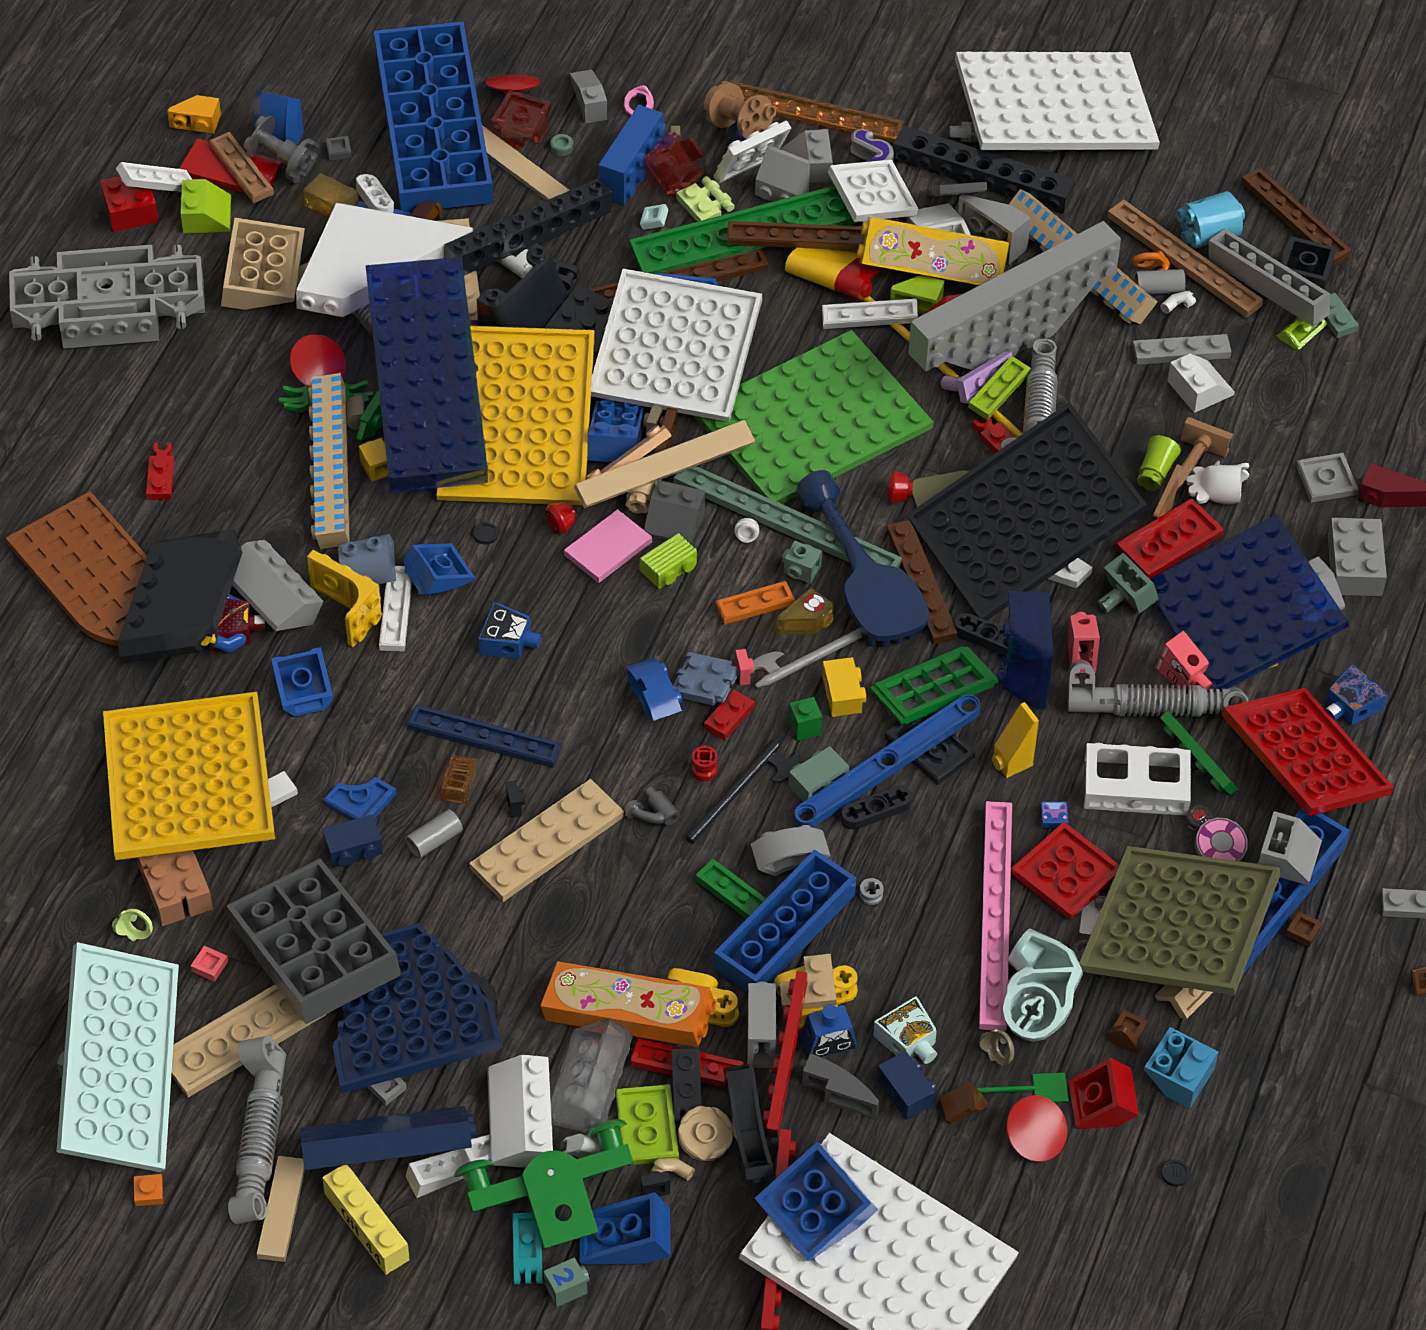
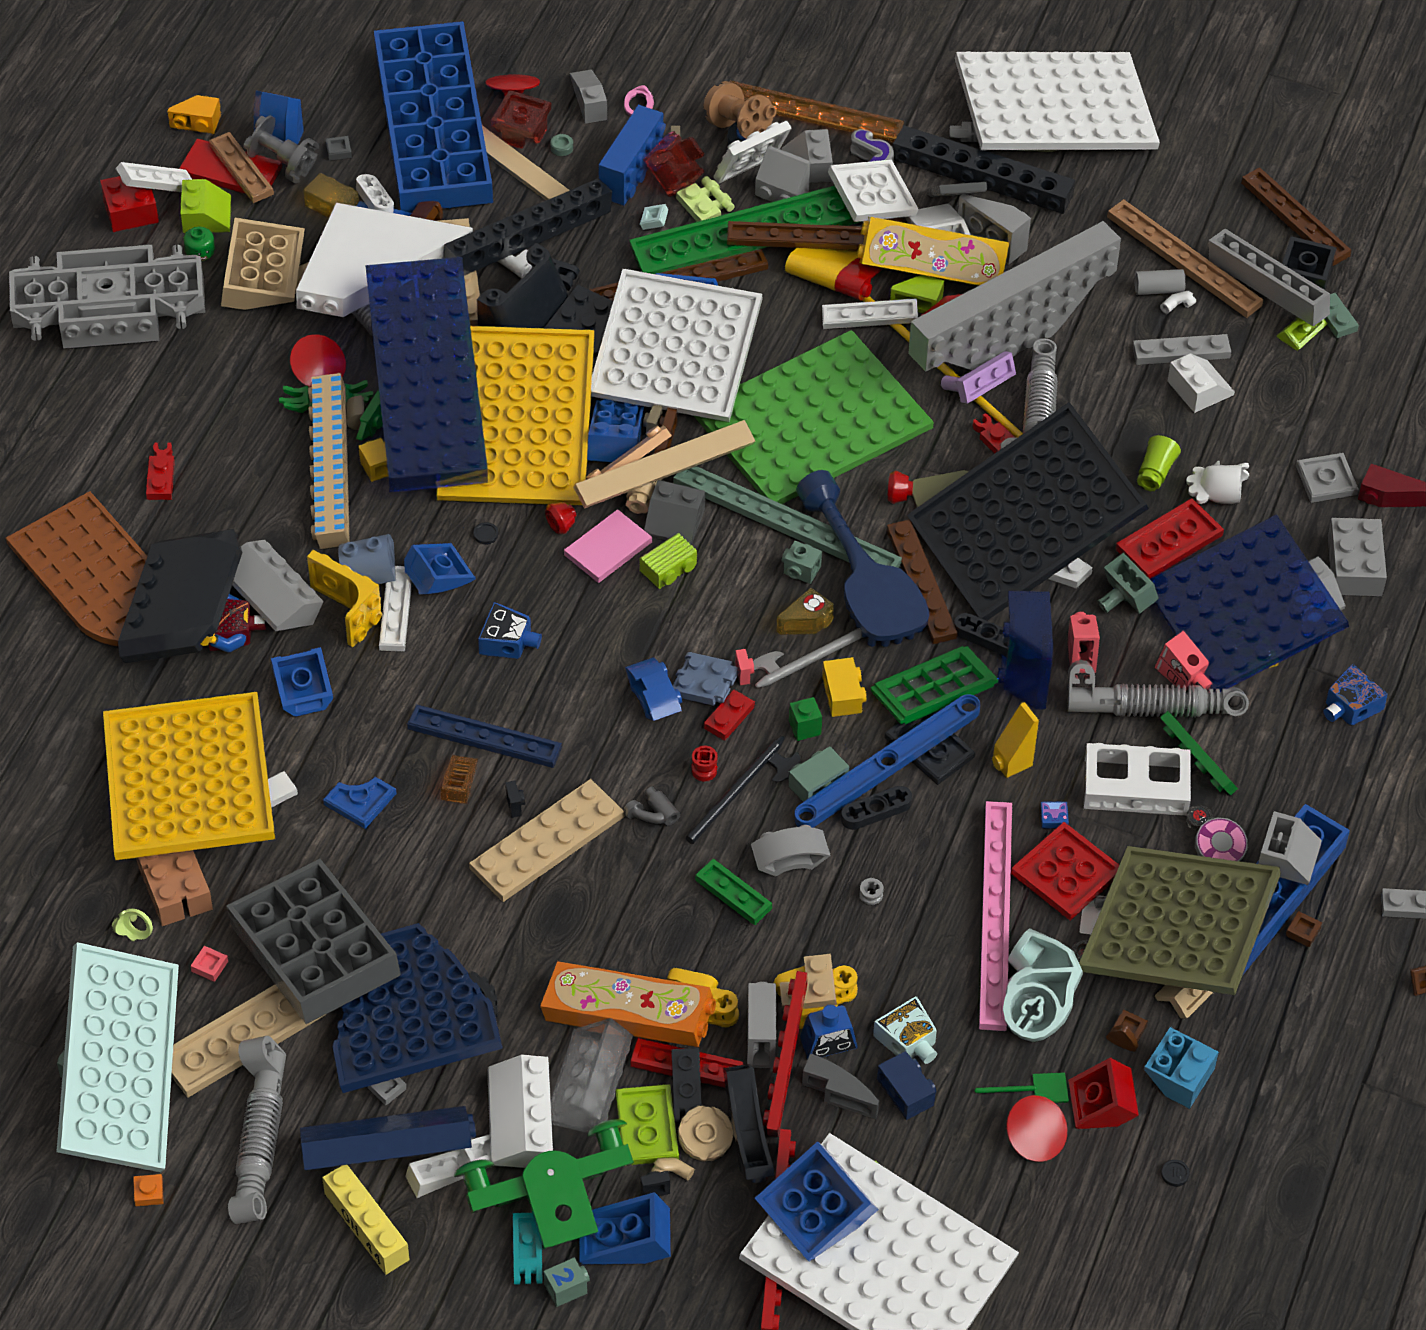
(199, 242): none -> green head
(281, 1209): tan tile -> none
(352, 841): dark blue brick -> none
(433, 833): light grey pin -> none
(580, 1145): white piece -> none
(747, 530): white plate -> none
(754, 602): orange tile -> none
(785, 922): blue brick -> none
(962, 1102): reddish brown tile -> none
(989, 1043): dark tan piece -> none
(999, 387): lime plate -> none
(1117, 289): tan brick -> none
(1157, 259): orange piece -> none
(1204, 439): medium nougat piece -> none
(1208, 217): medium azure cylinder -> none
(1307, 751): red plate -> none

